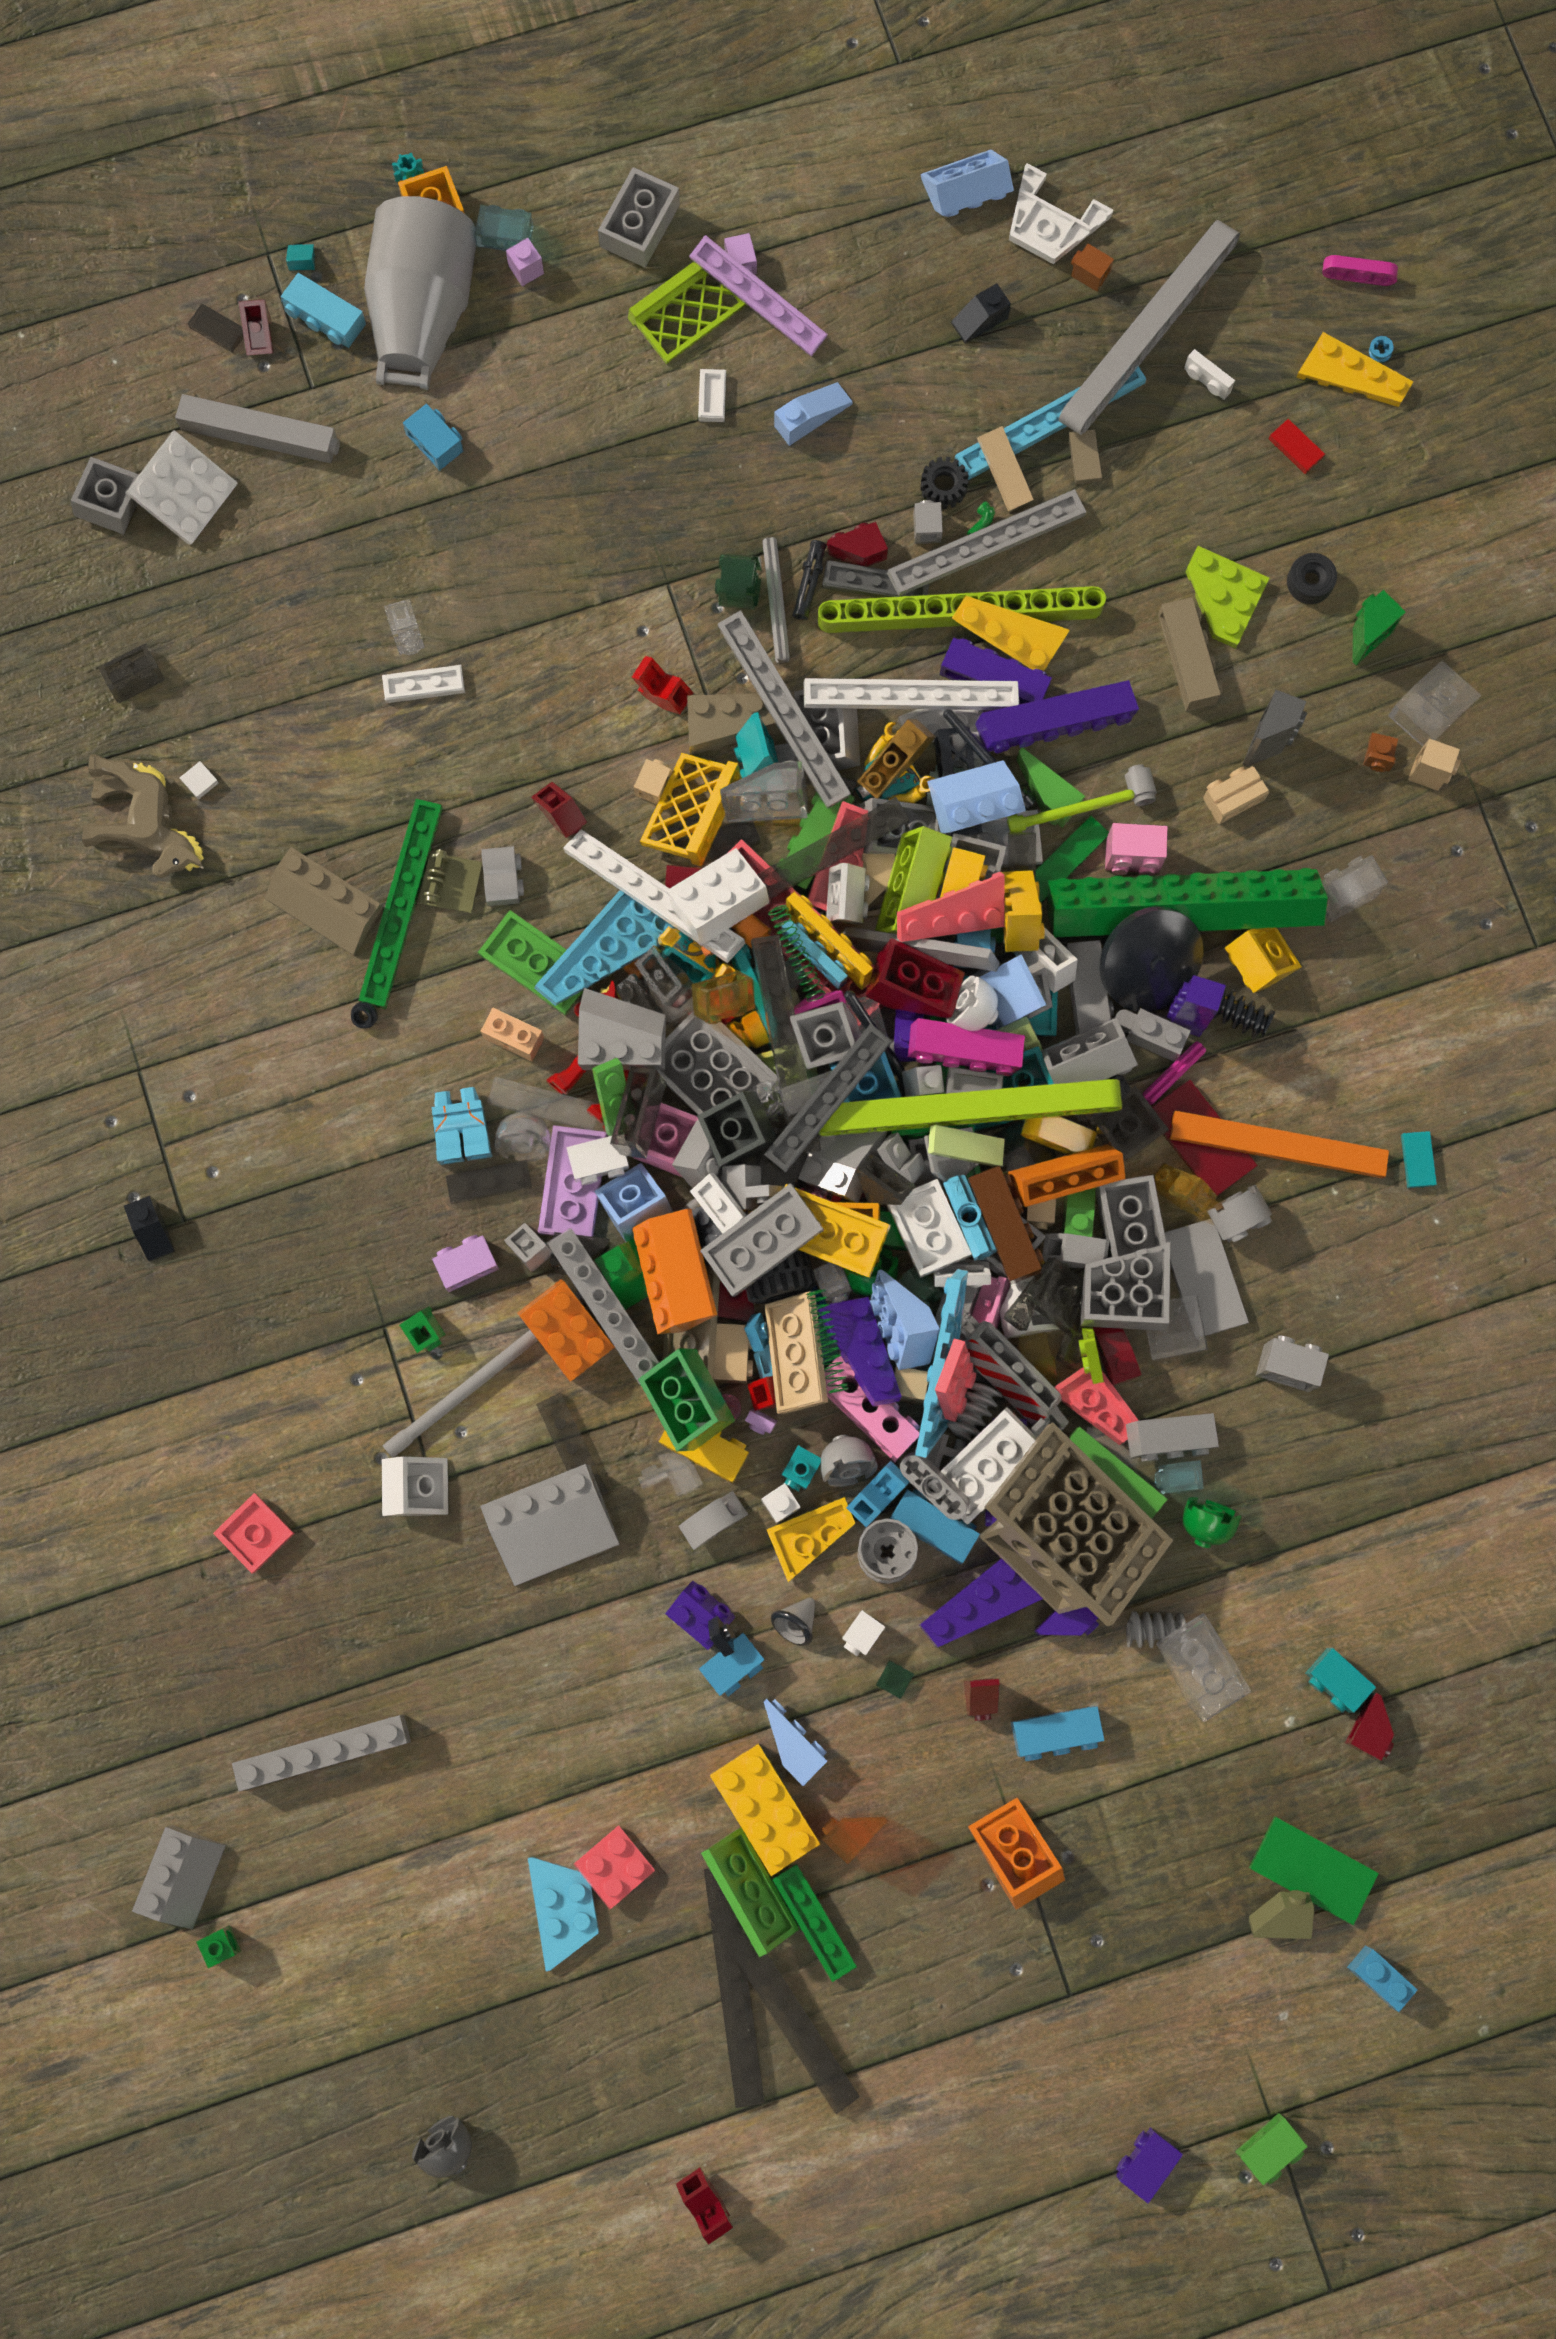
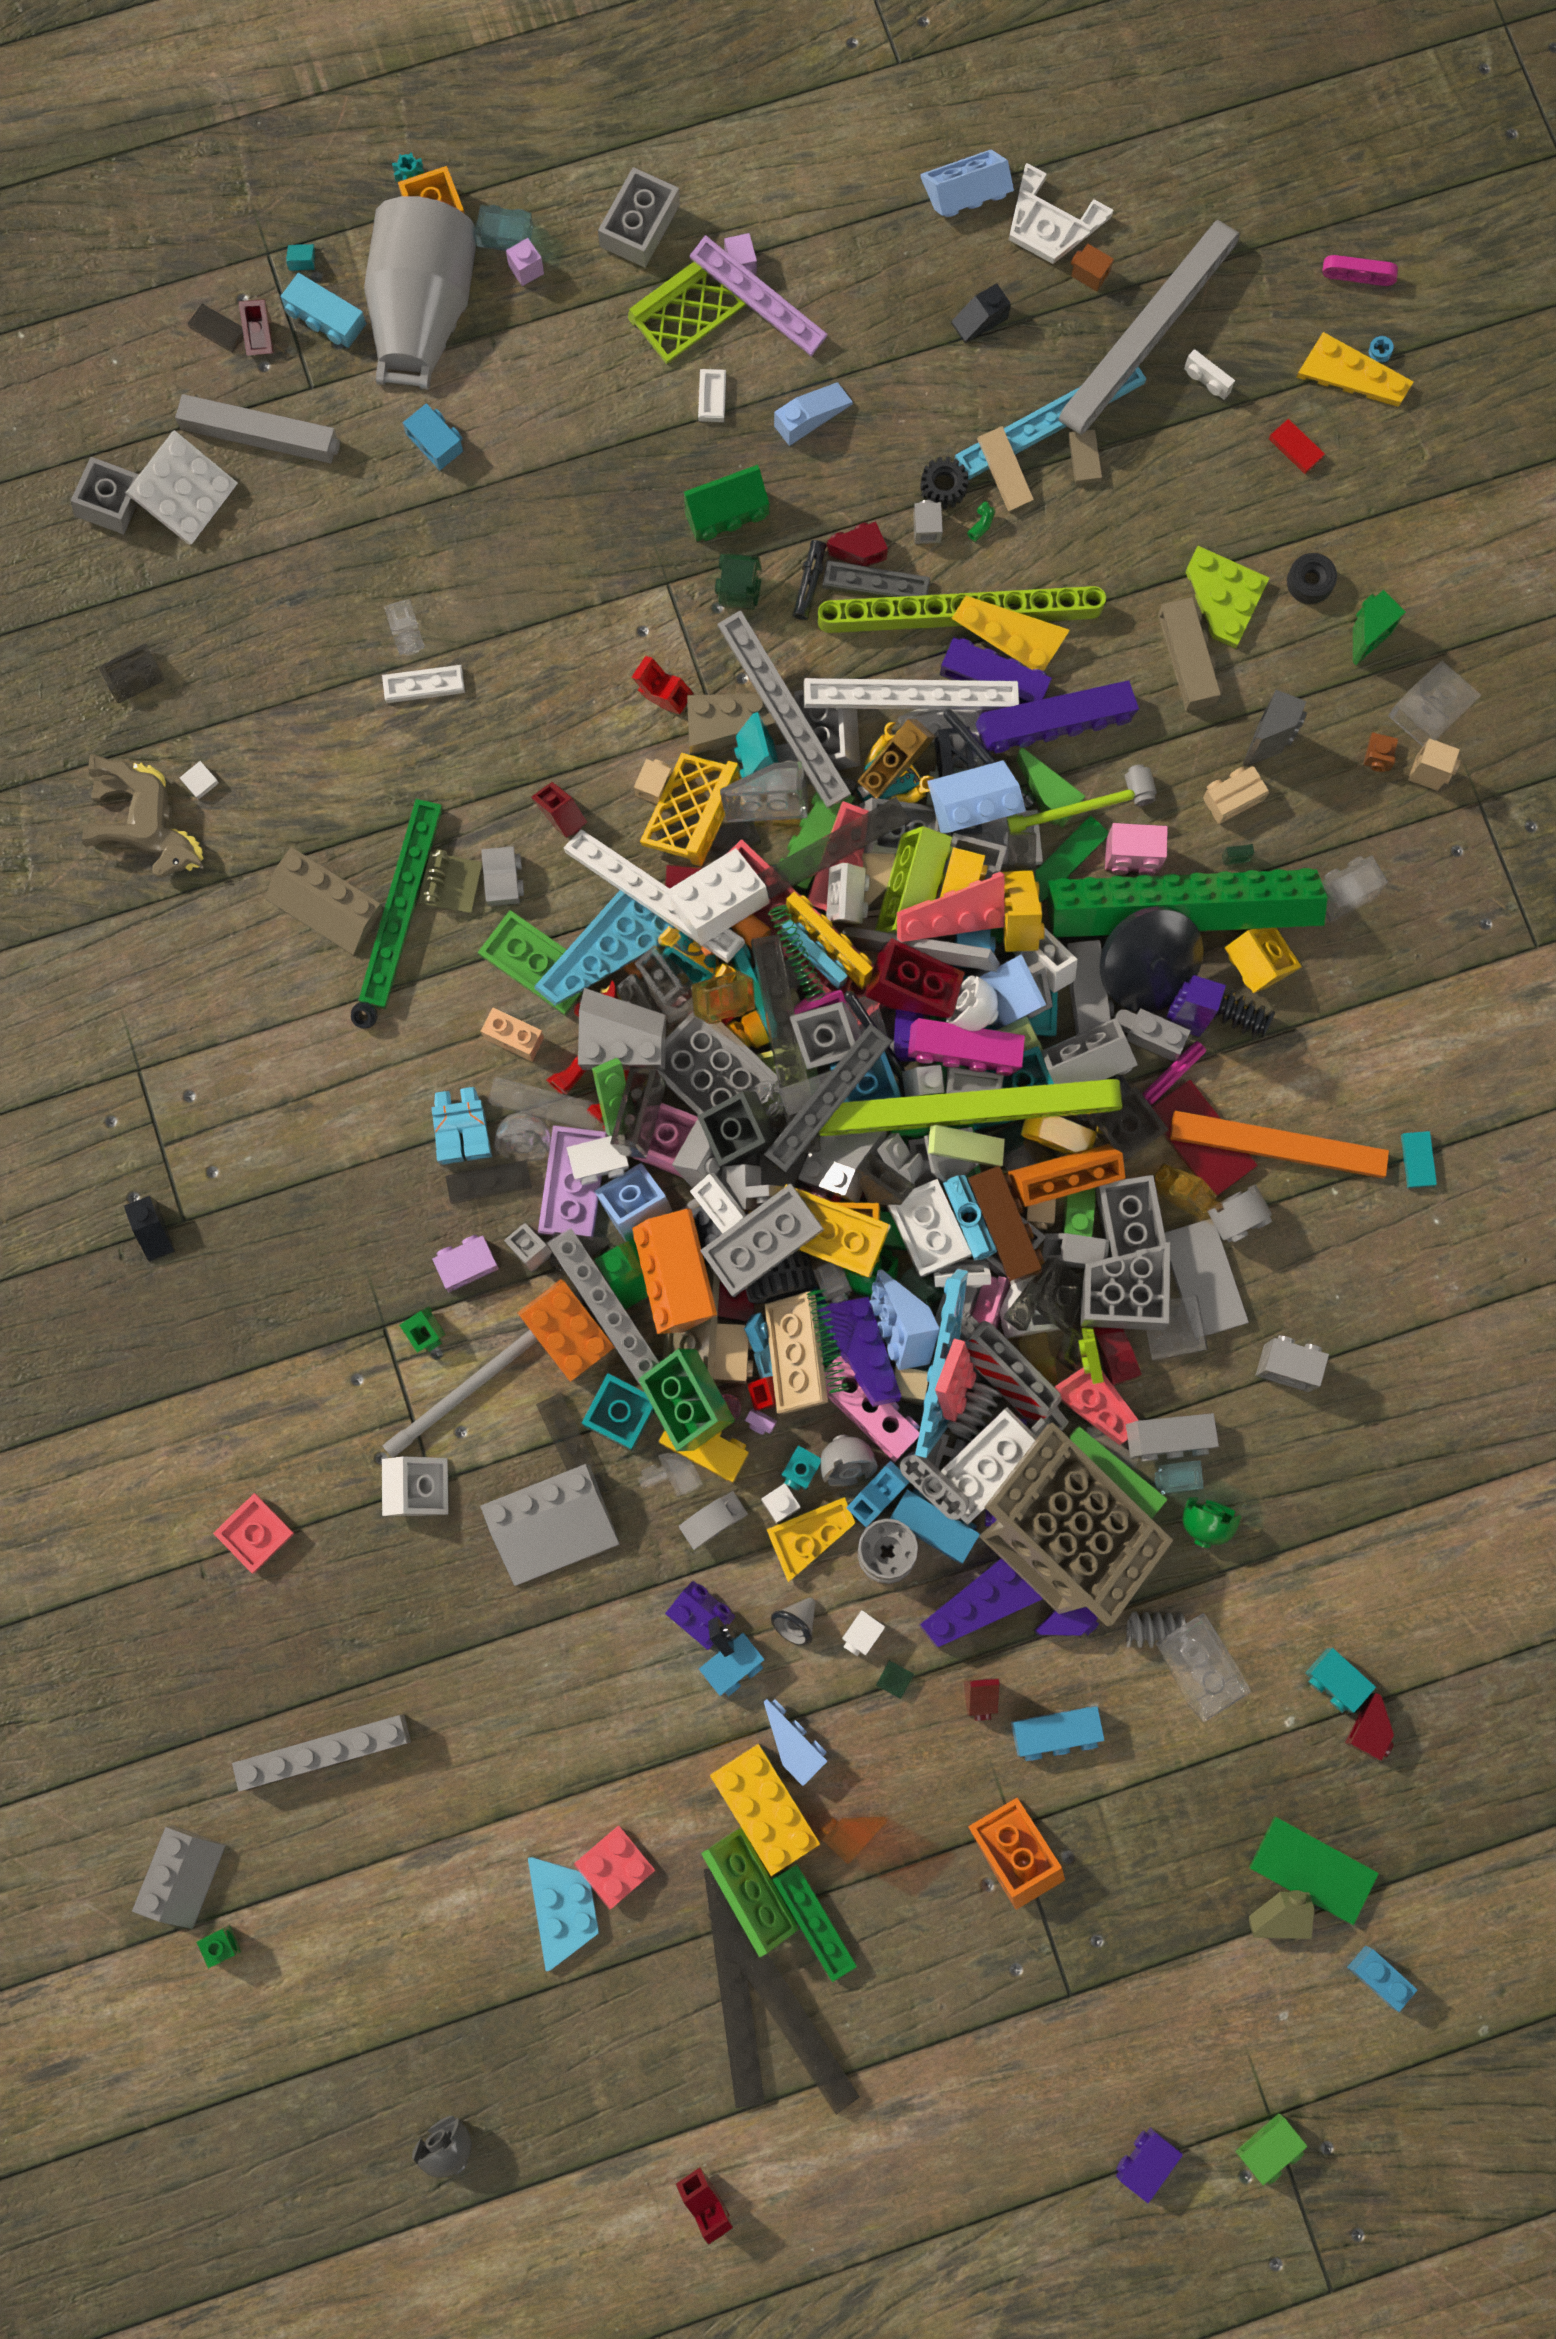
(619, 1412): none -> teal brick
(726, 503): none -> green slope
(776, 600): light grey axle -> none
(986, 542): light grey plate -> none
(1238, 854): none -> clear green tile

